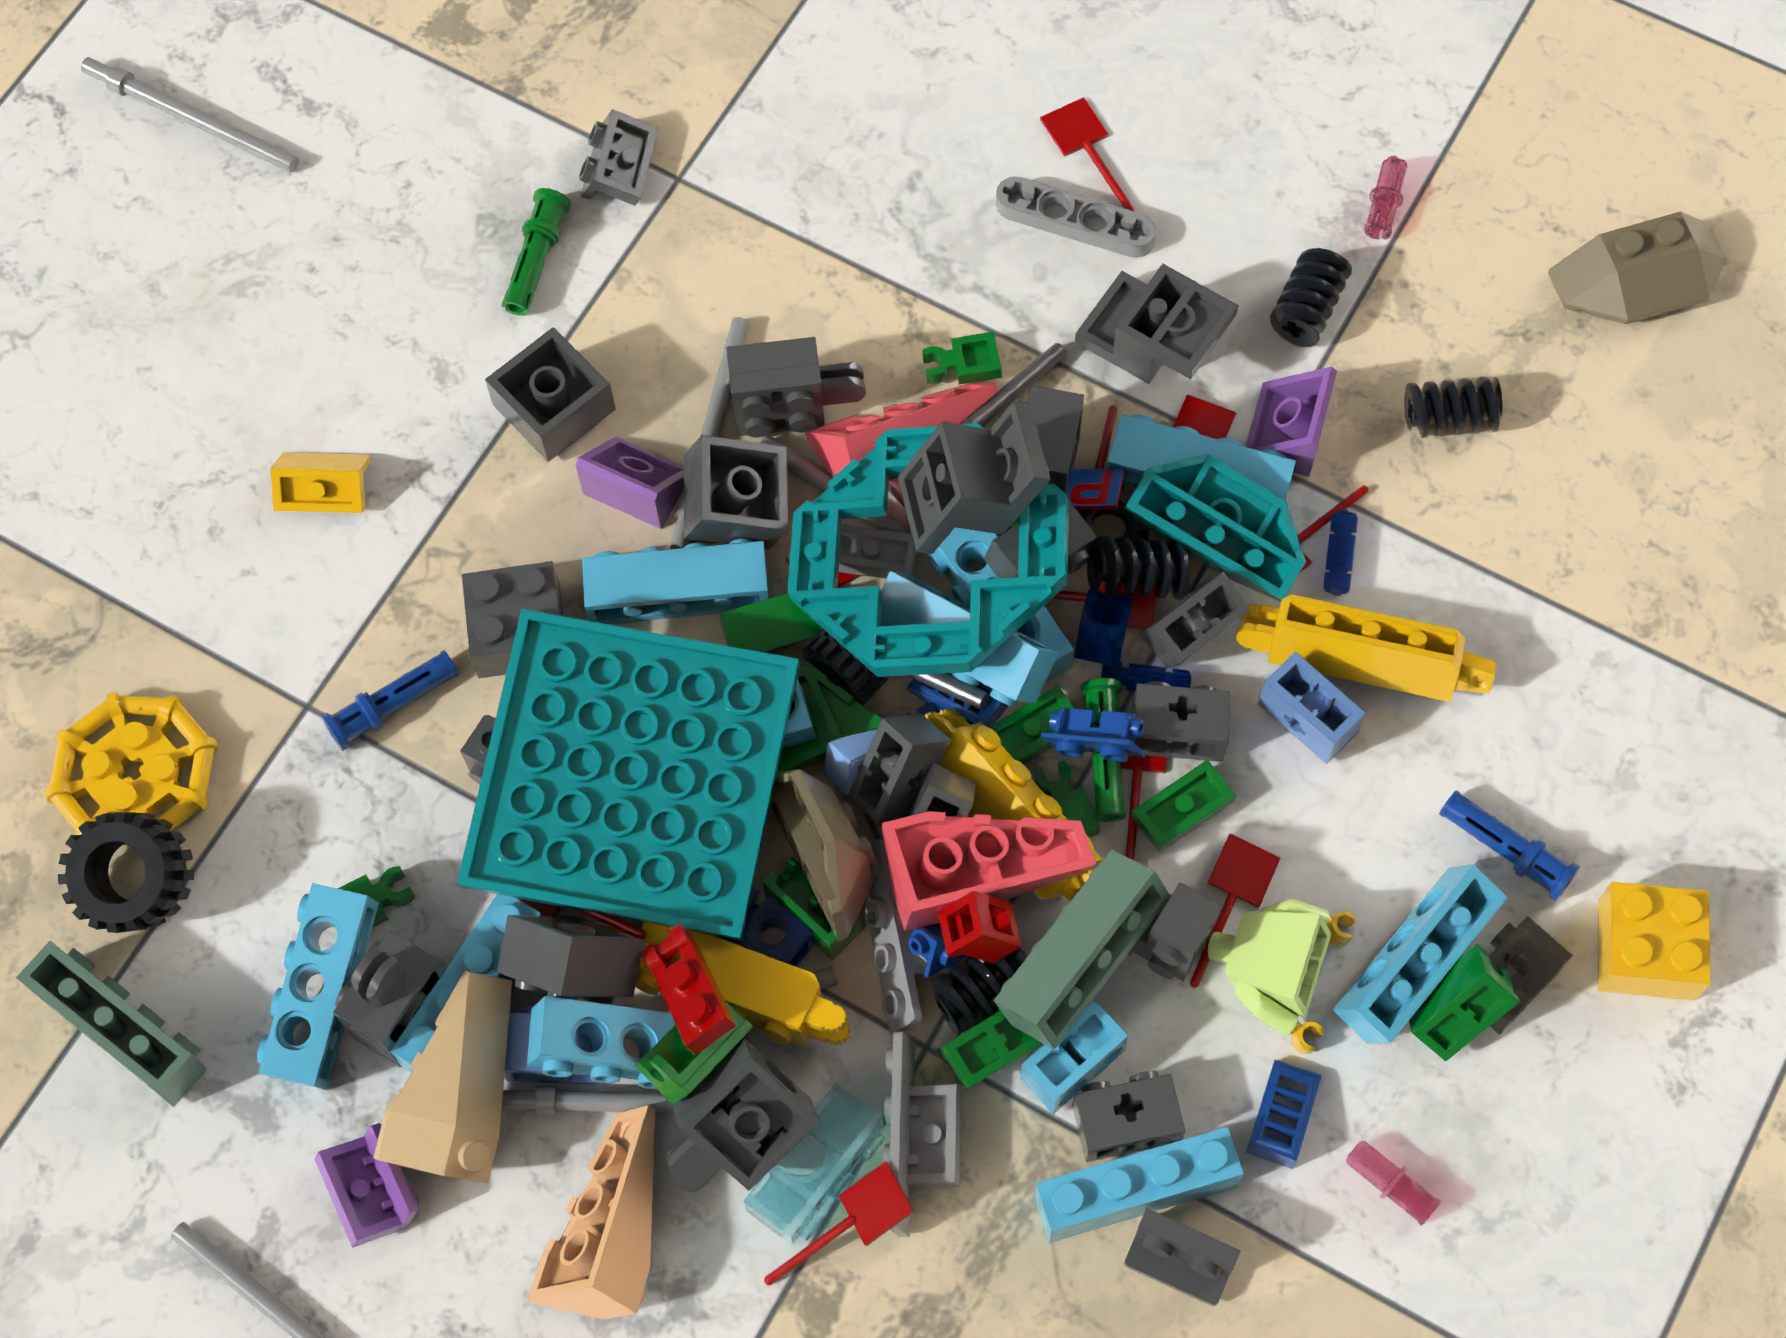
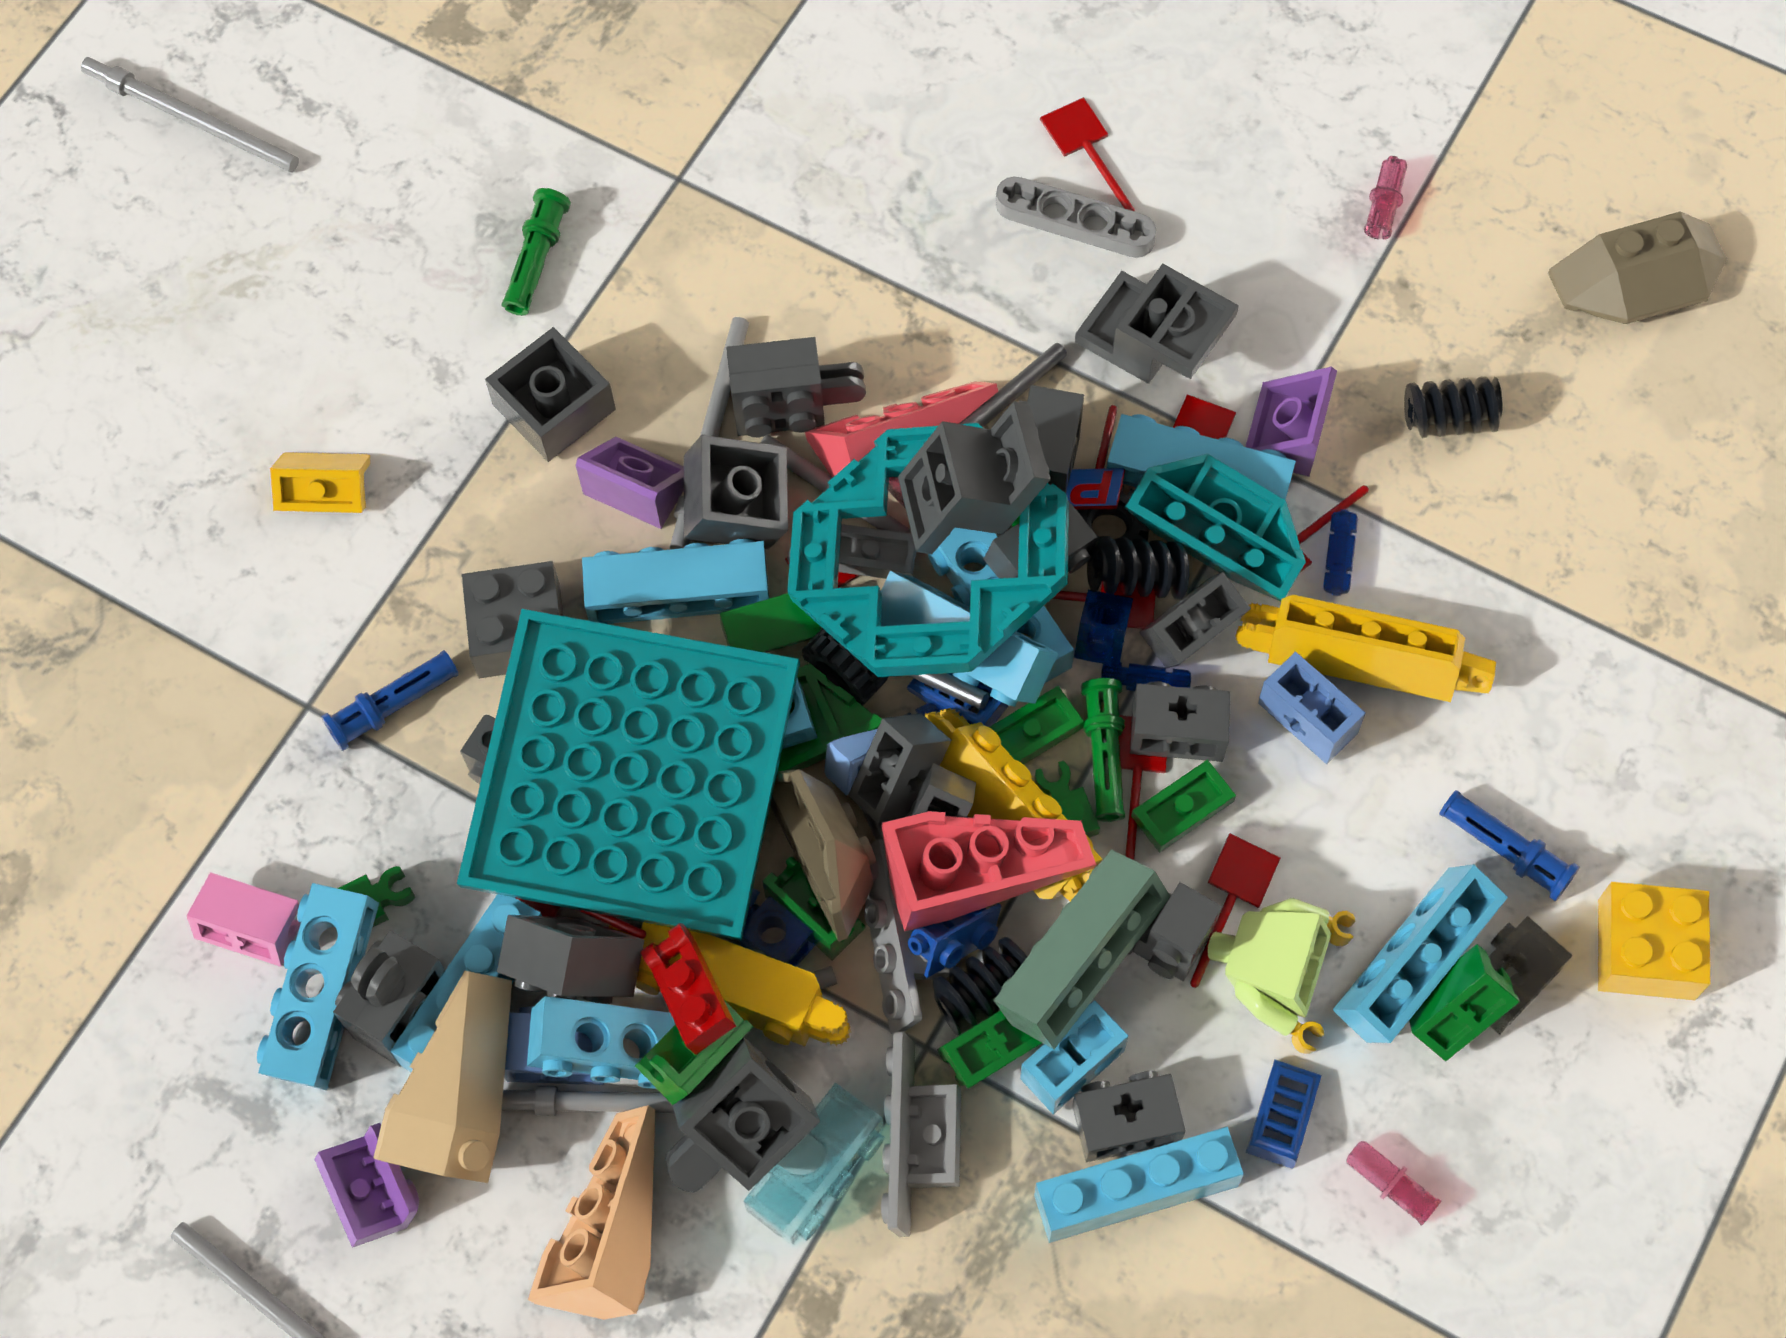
(89, 878): black tyre -> none
(112, 1023): sand green brick -> none
(129, 744): yellow plate -> none
(244, 919): none -> bright pink hinge
(618, 157): bracket -> none
(873, 1207): red piece -> none
(971, 358): green plate -> none
(979, 927): red brick -> none
(1112, 740): blue hinge -> none
(1181, 1257): dark grey bracket -> none
(1310, 296): black piece -> none

